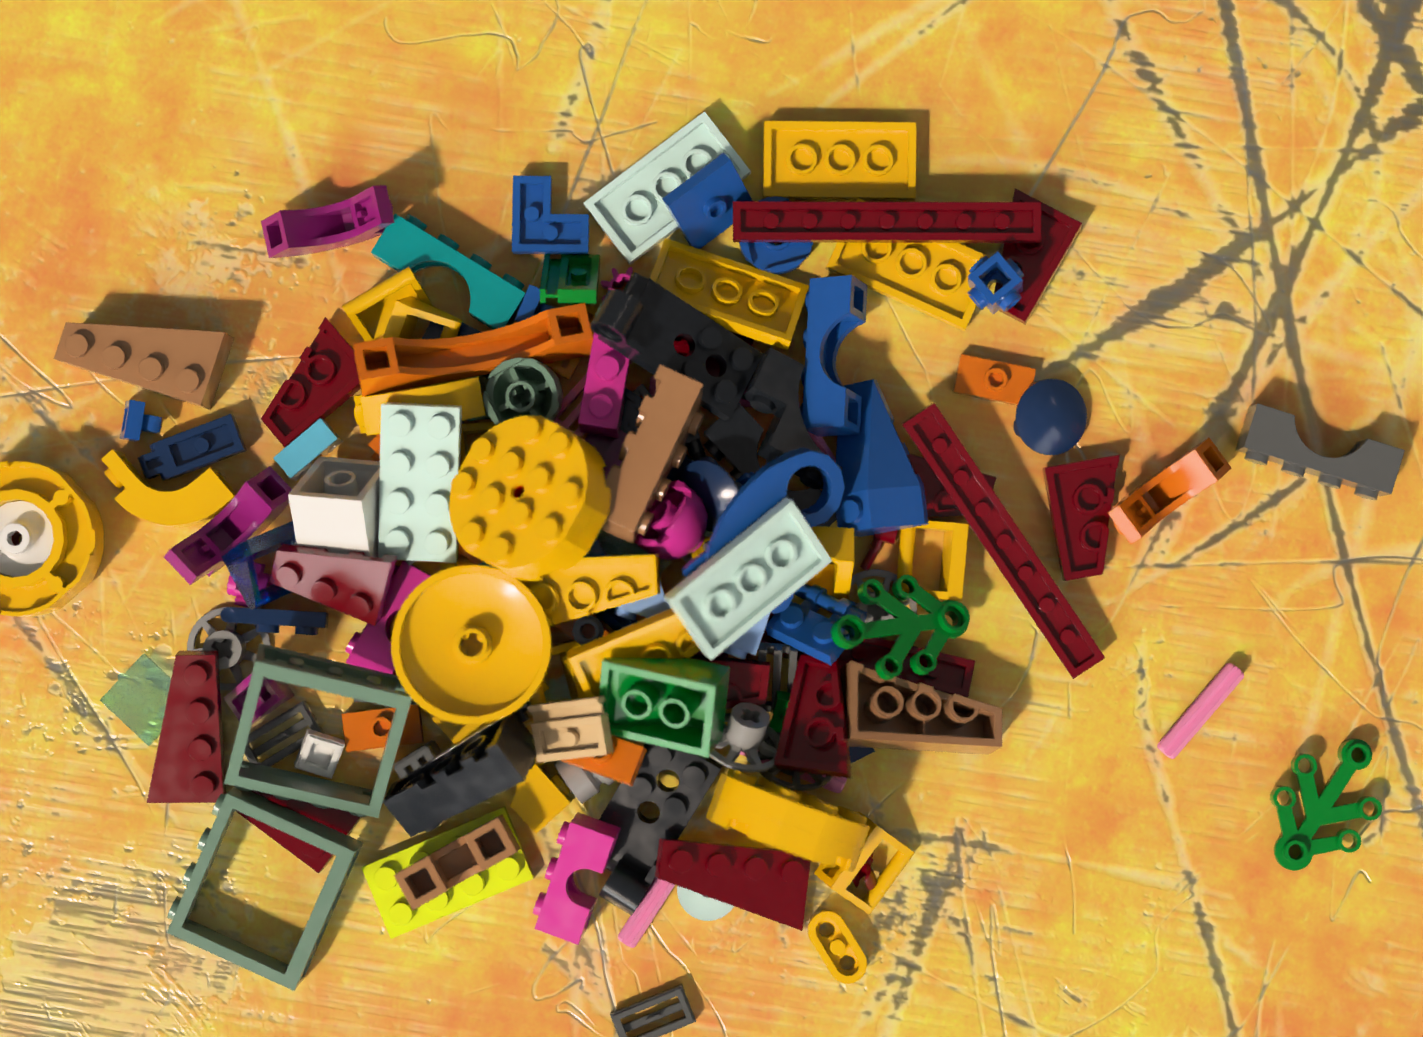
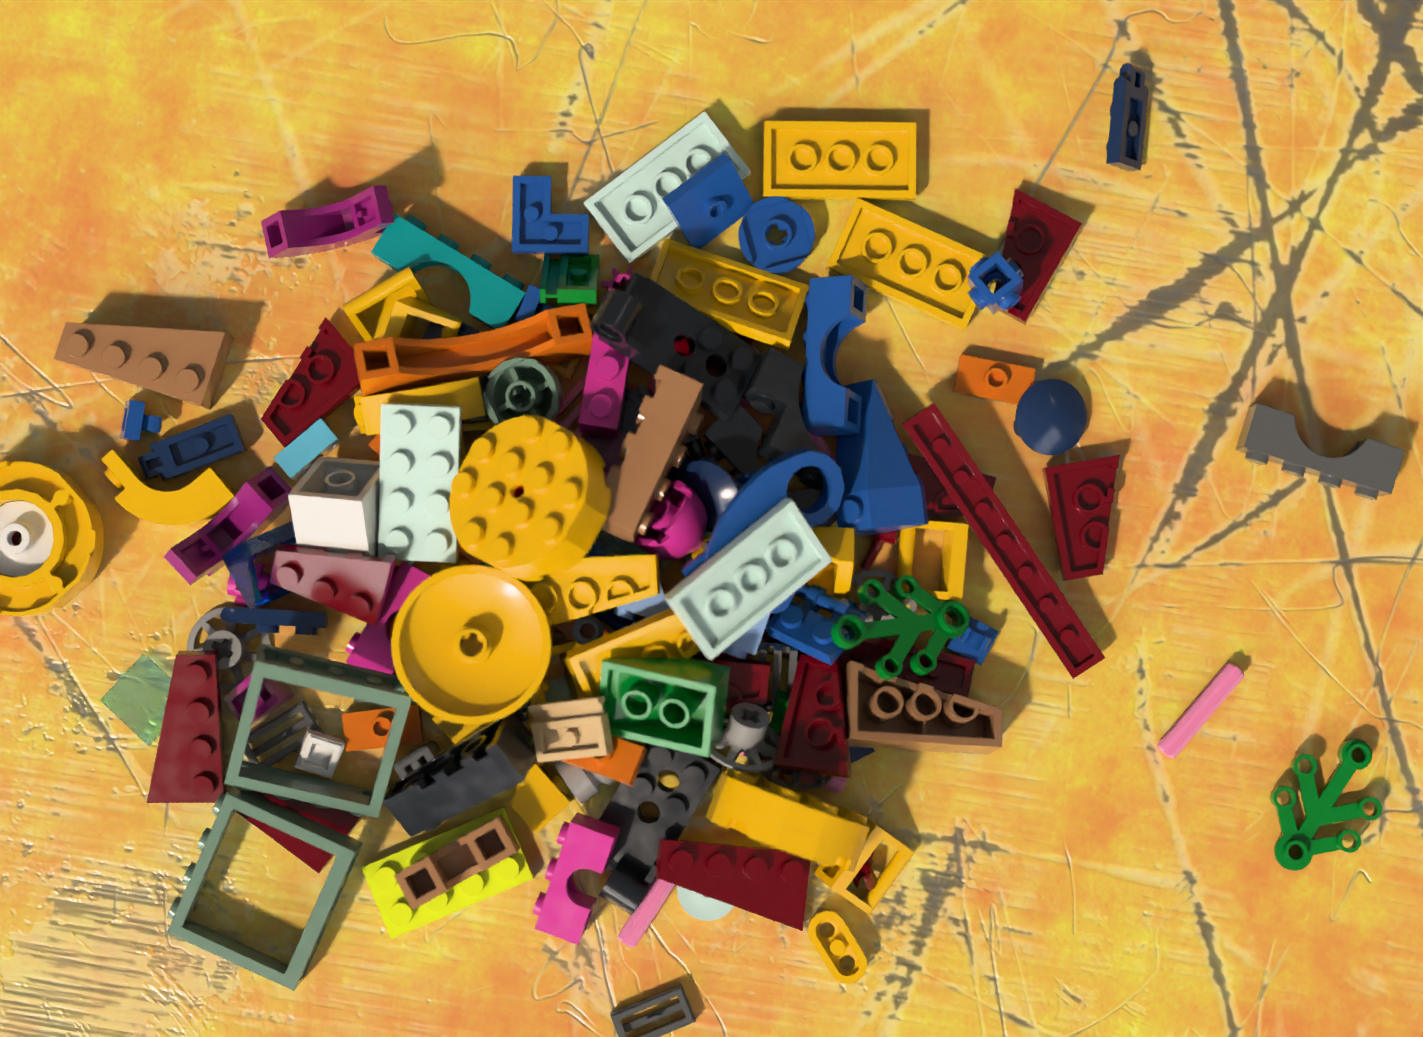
(887, 222): dark red plate -> none
(974, 642): none -> blue tile
(1127, 119): none -> dark blue hinge
(1168, 490): orange arch -> none

